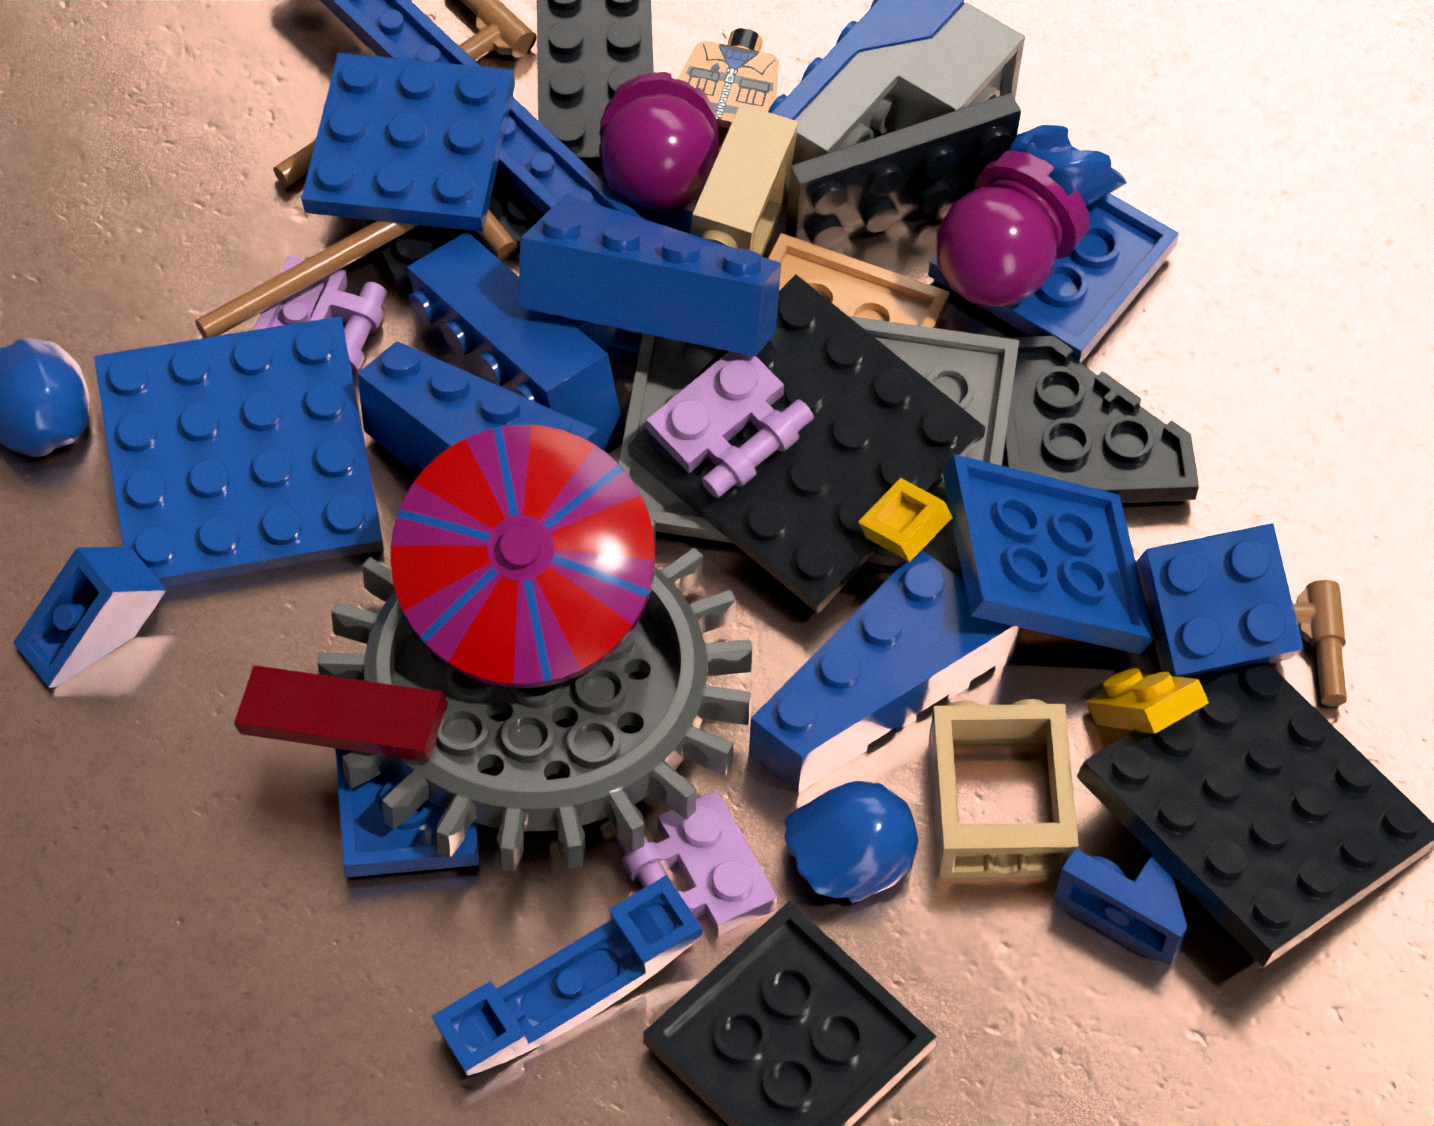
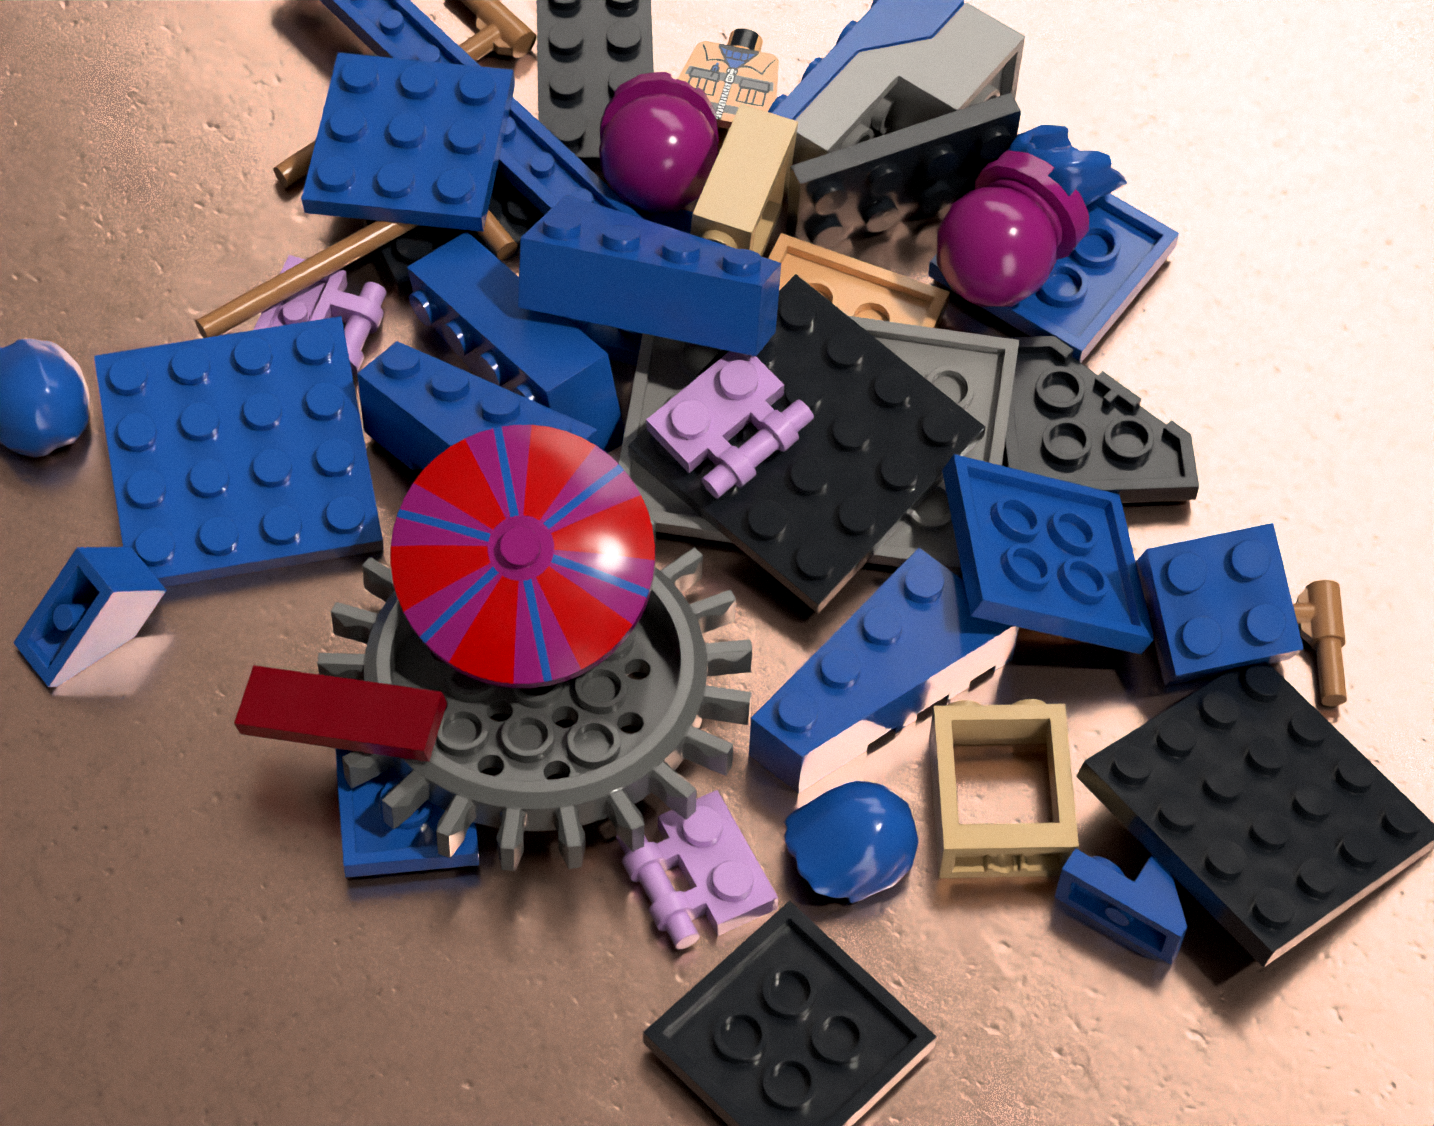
(571, 984): blue slope -> none
(905, 519): yellow plate -> none
(1146, 700): yellow plate -> none

